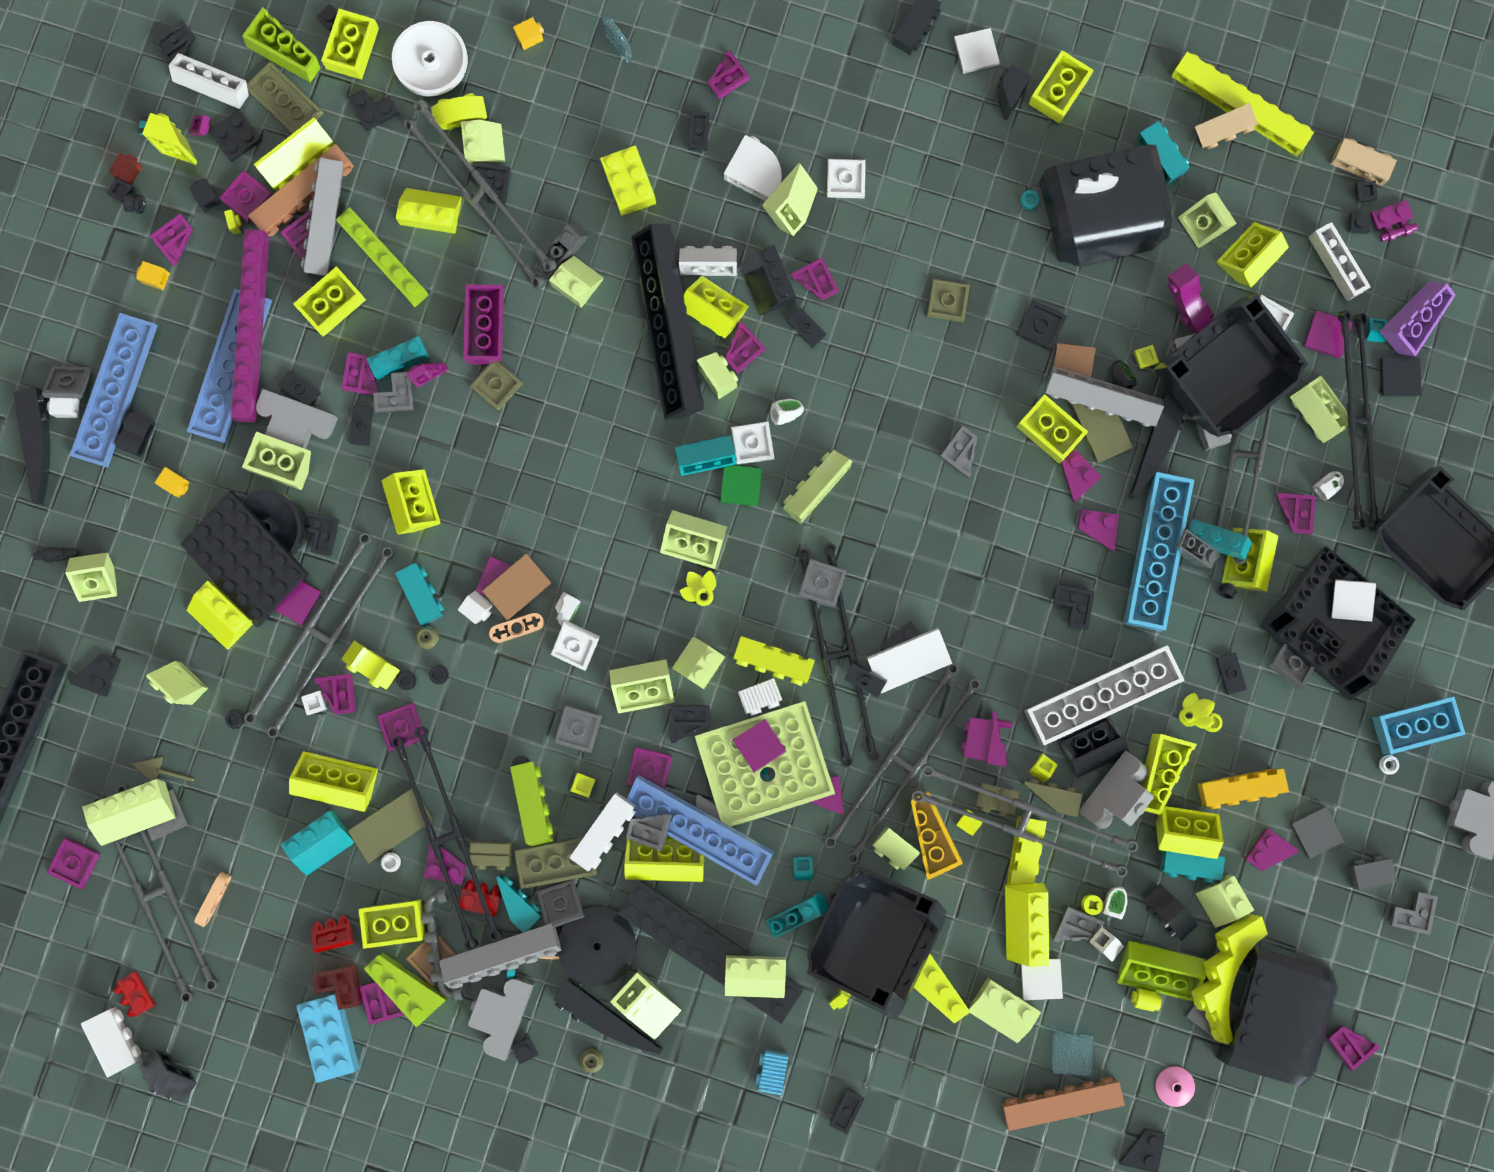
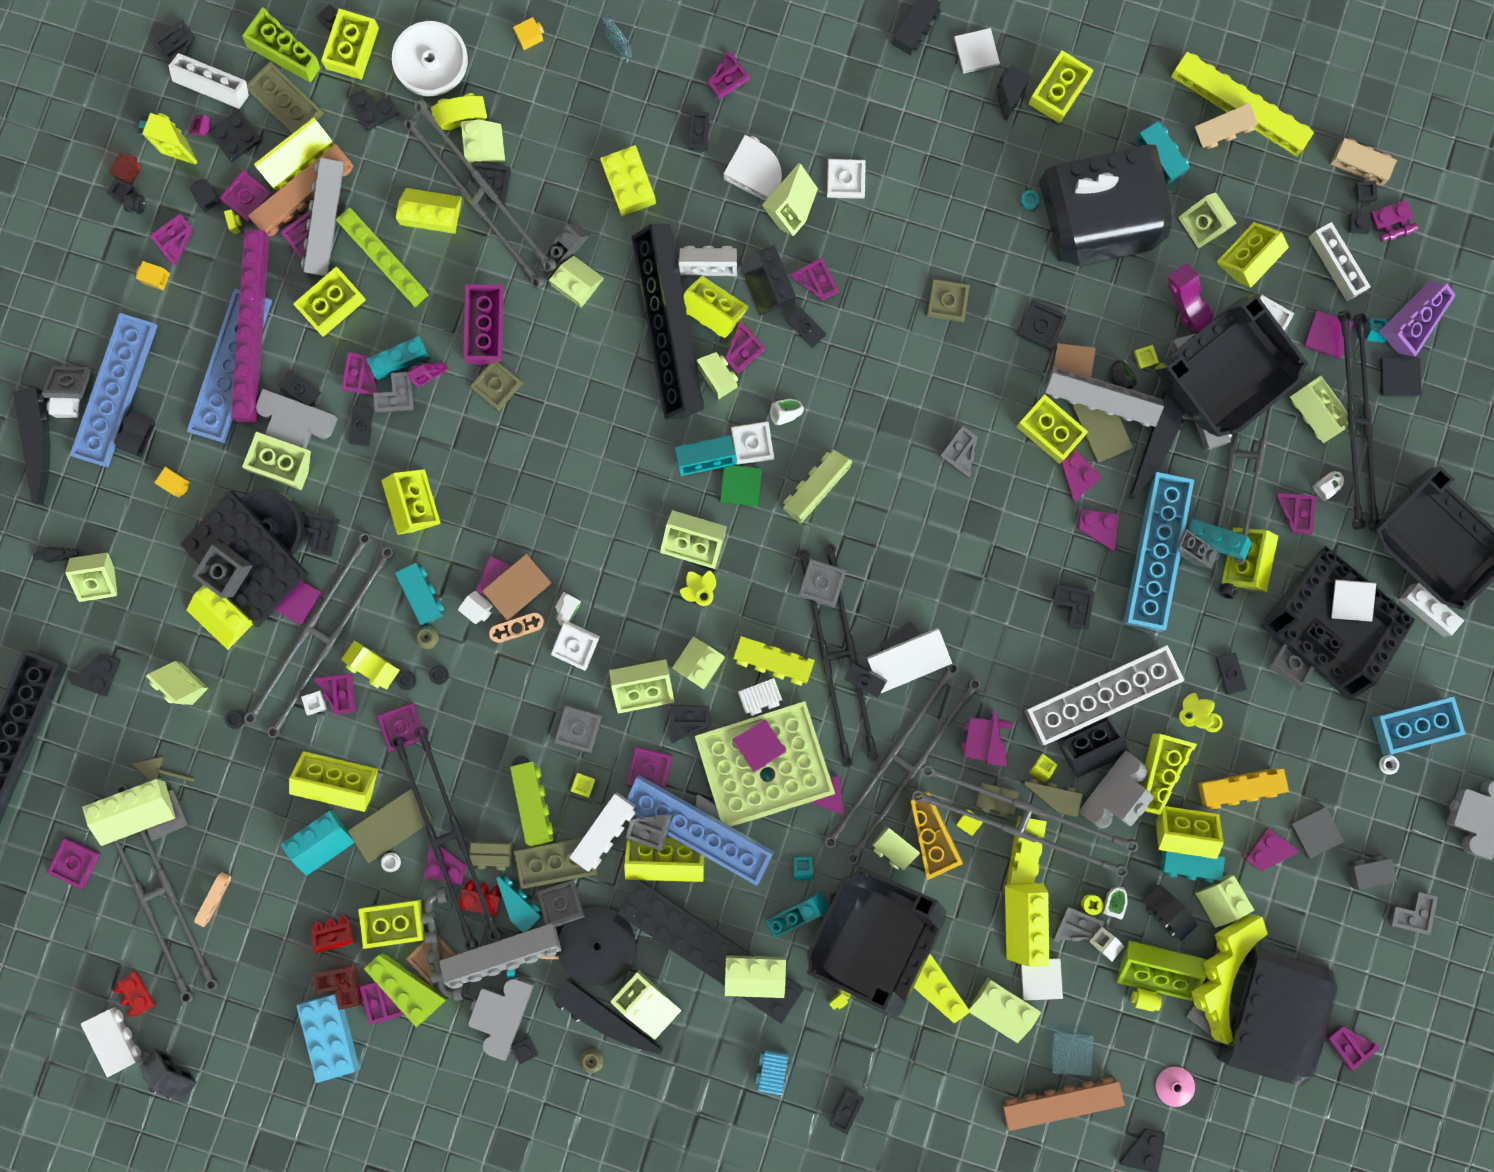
(222, 570): none -> dark grey brick
(1431, 610): none -> white brick

